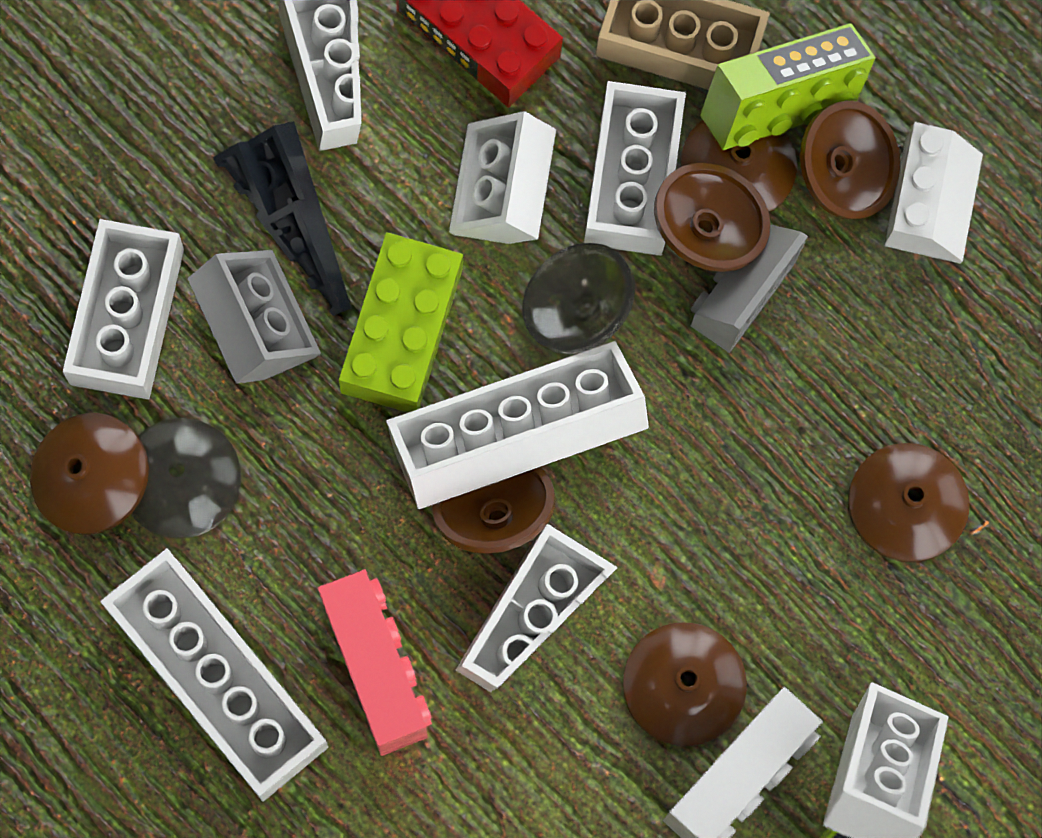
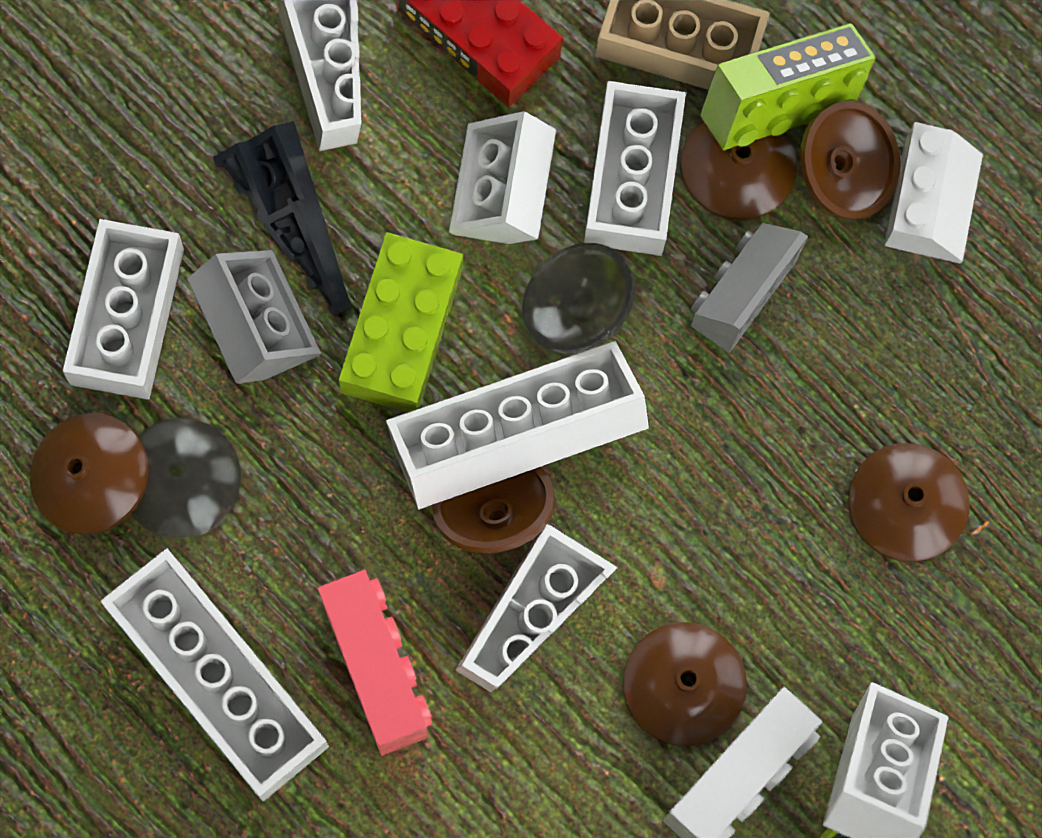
(721, 205): reddish brown dish -> none

